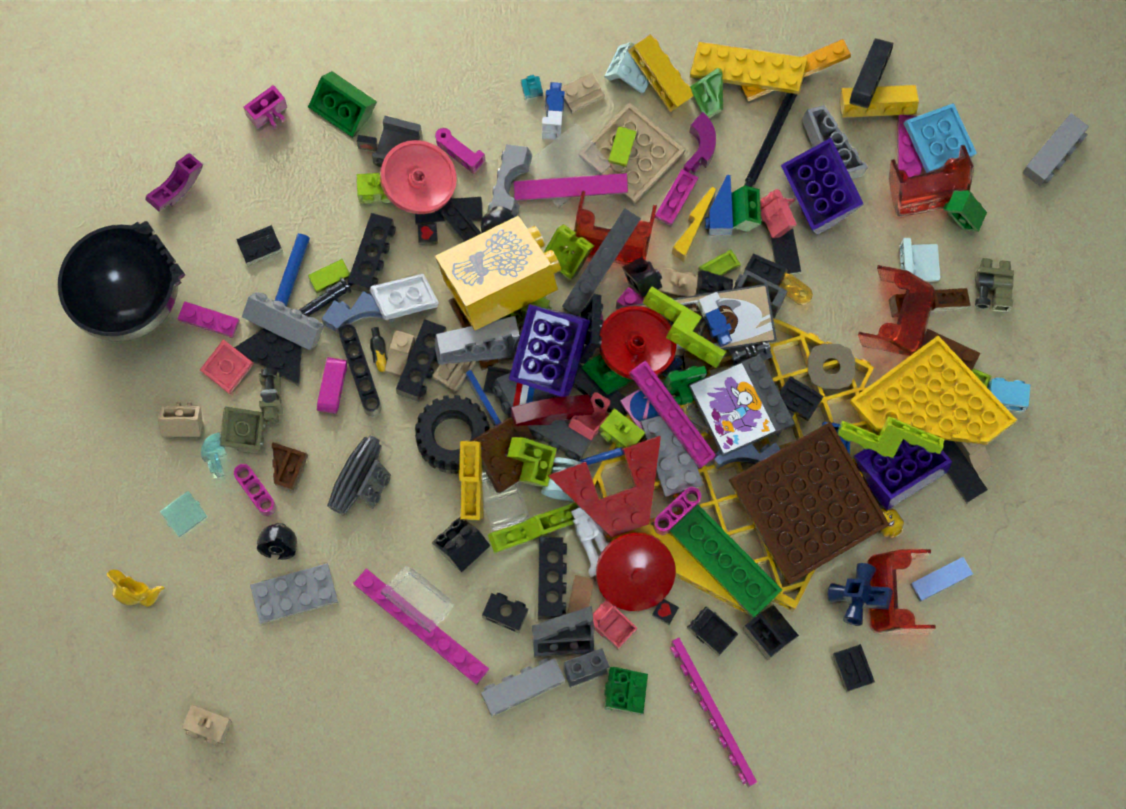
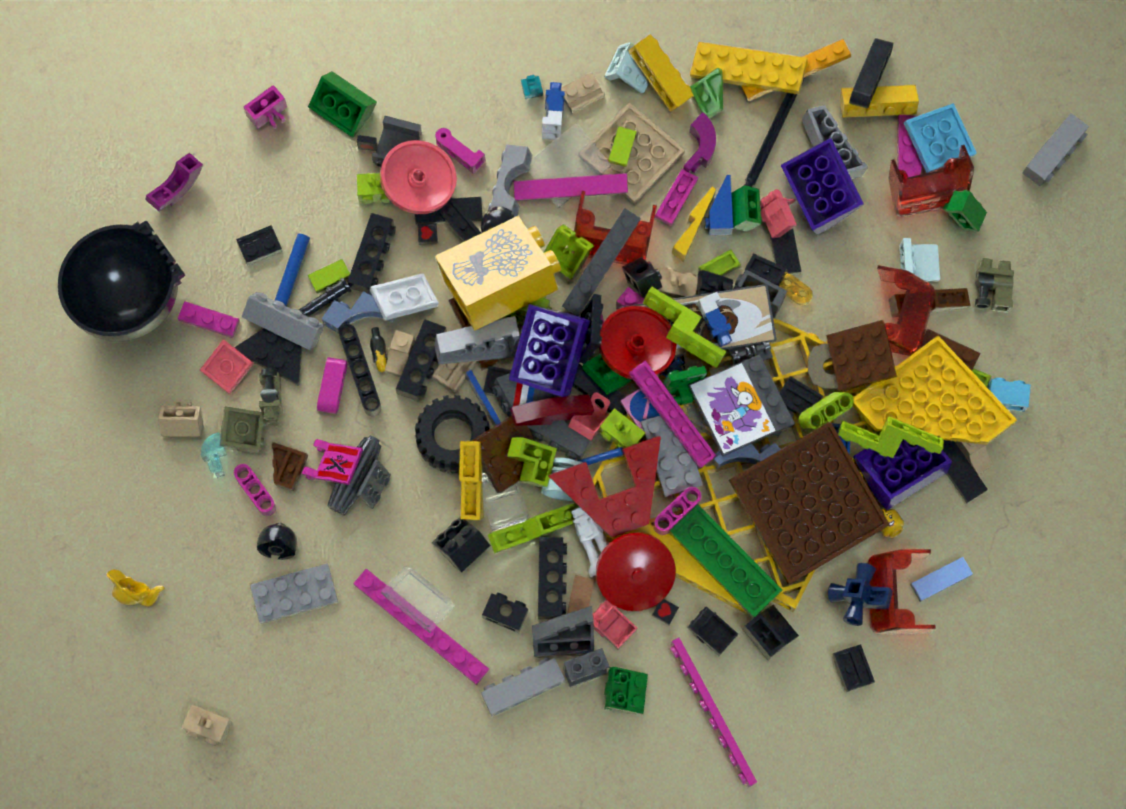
(183, 514): clear light blue piece -> none
(336, 464): none -> dark pink flag
(833, 407): none -> lime beam
(861, 355): none -> reddish brown plate

